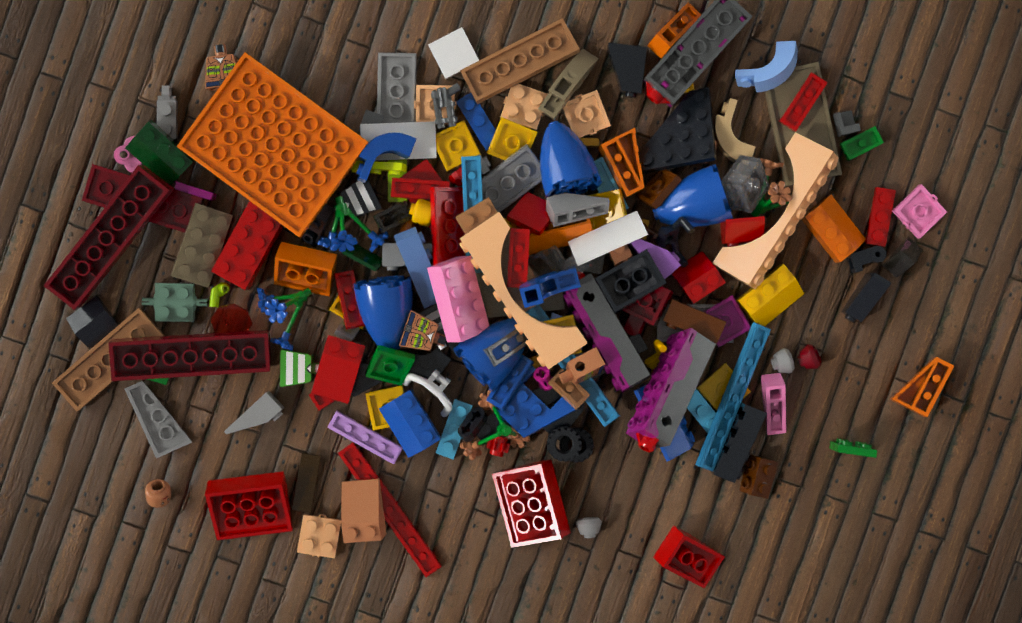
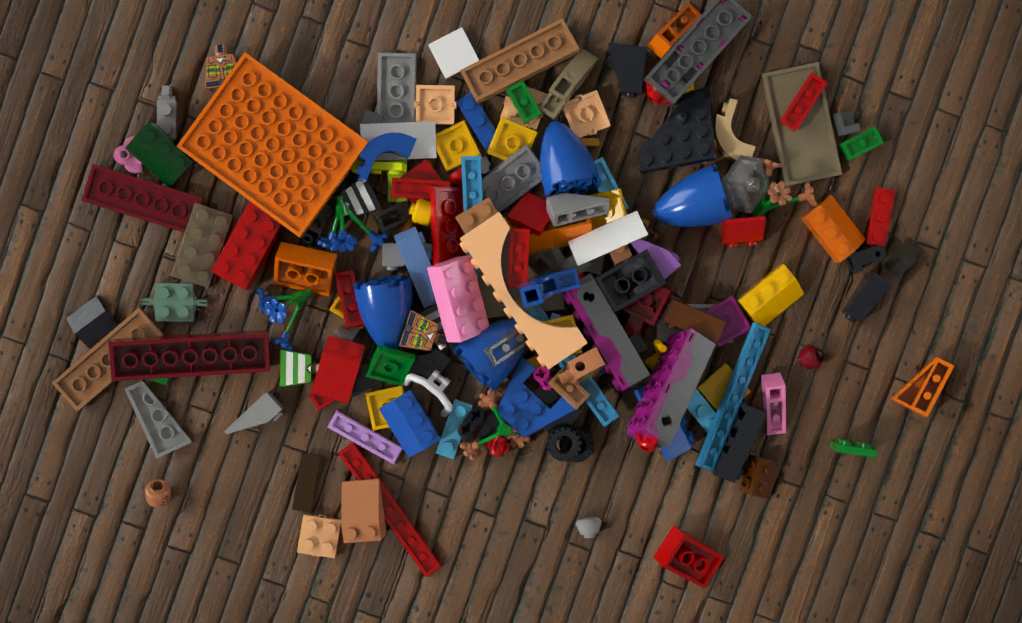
(108, 237): dark red brick -> none
(195, 191): magenta tile -> none
(217, 292): lime arm -> none
(231, 319): clear red piece -> none
(249, 505): red slope -> none
(364, 257): dark green slope -> none
(442, 98): dark grey piece -> none
(503, 393): blue tile -> none
(523, 102): none -> green plate
(531, 503): red slope -> none
(623, 162): orange wedge -> none
(658, 188): reddish brown plate -> none
(669, 235): black piece -> none
(698, 278): red slope -> none
(752, 260): light nougat arch -> none
(772, 74): light blue arch -> none
(783, 361): light grey cone -> none
(919, 211): bright pink plate -> none

